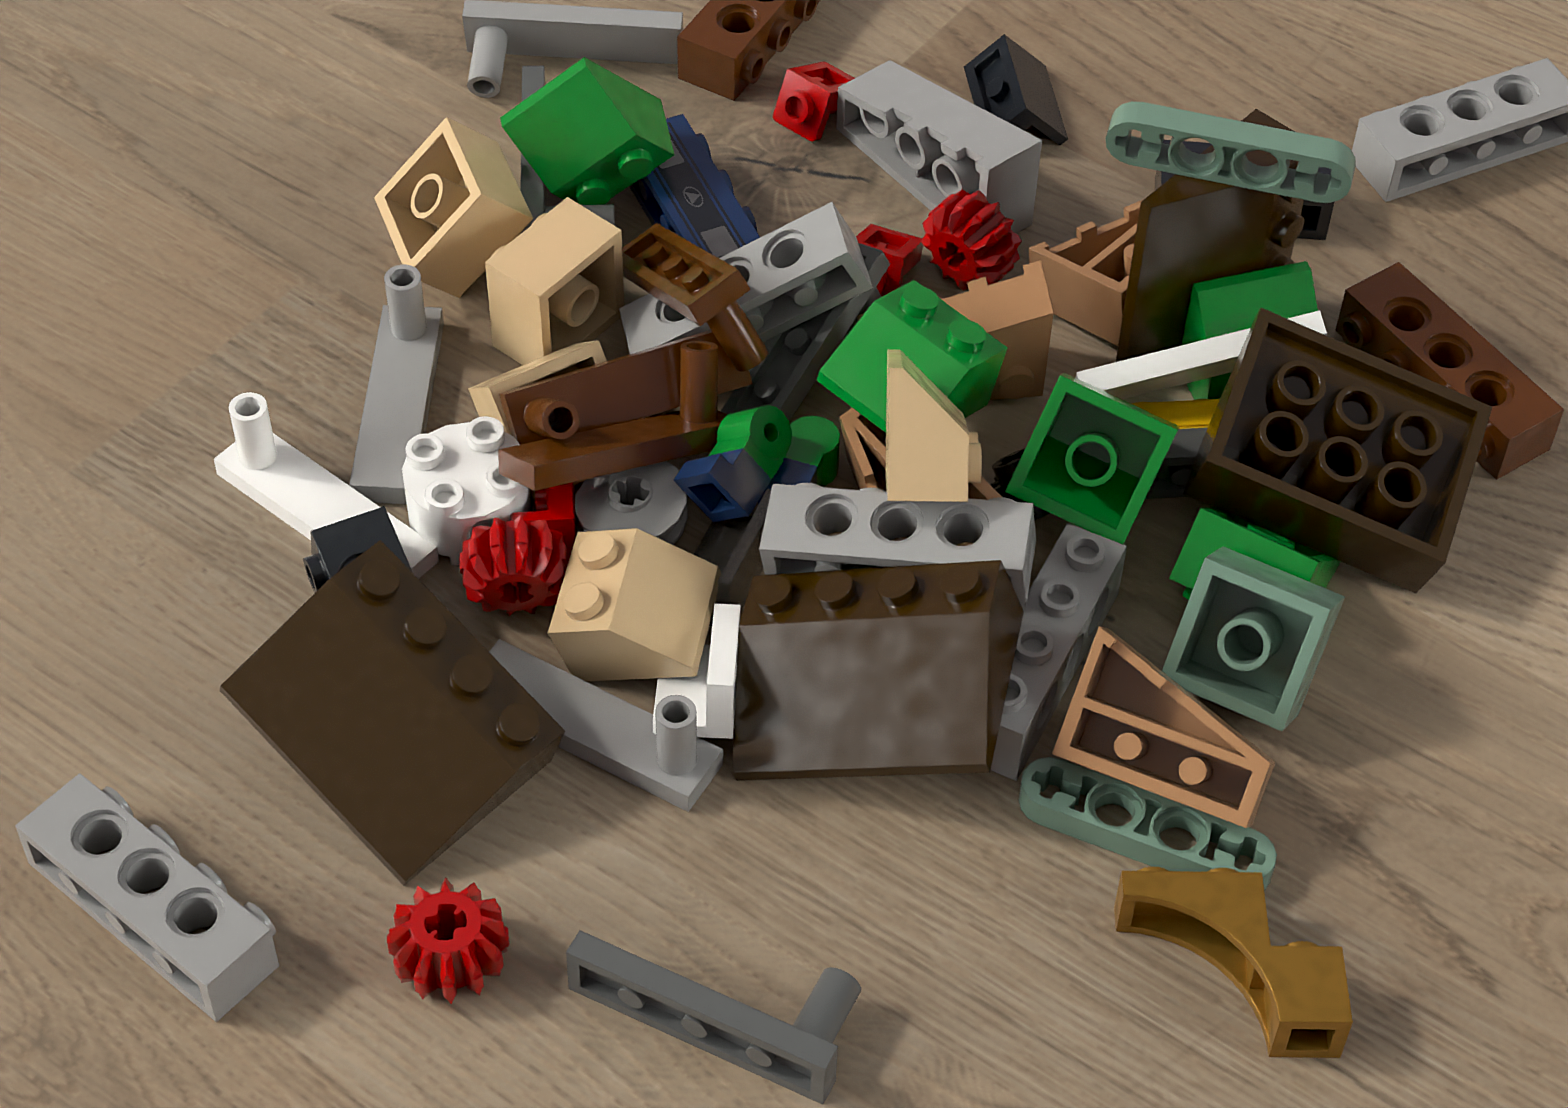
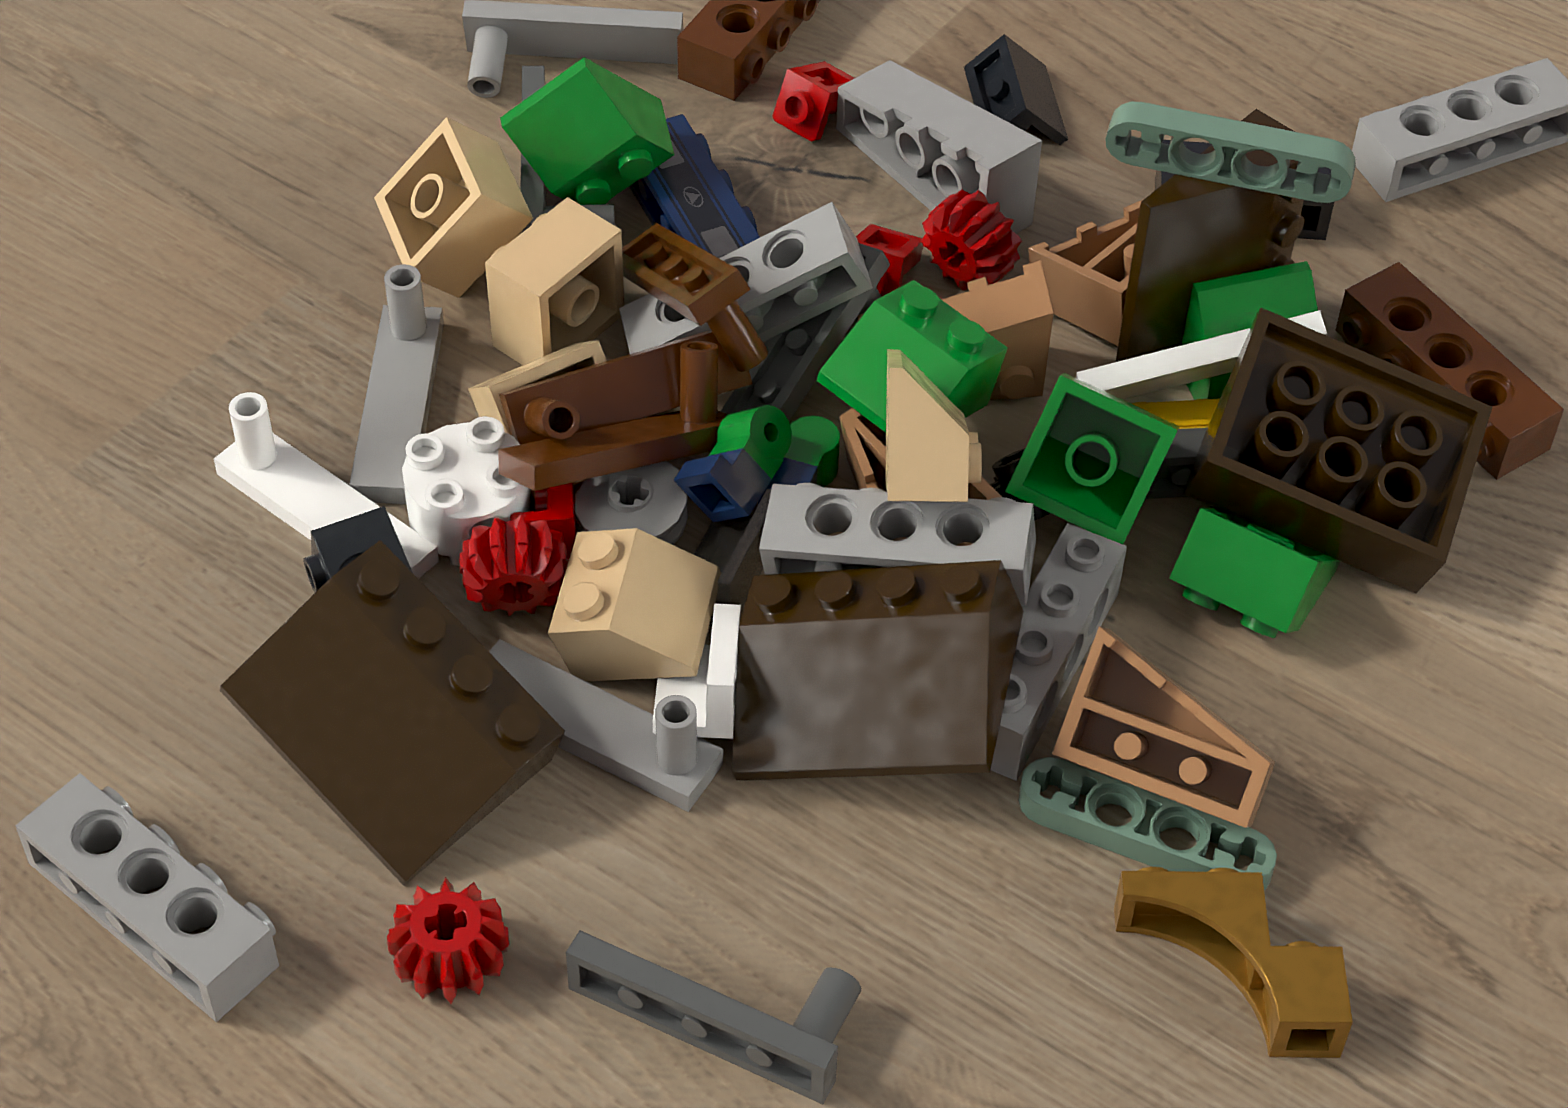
(1252, 637): sand green brick -> none

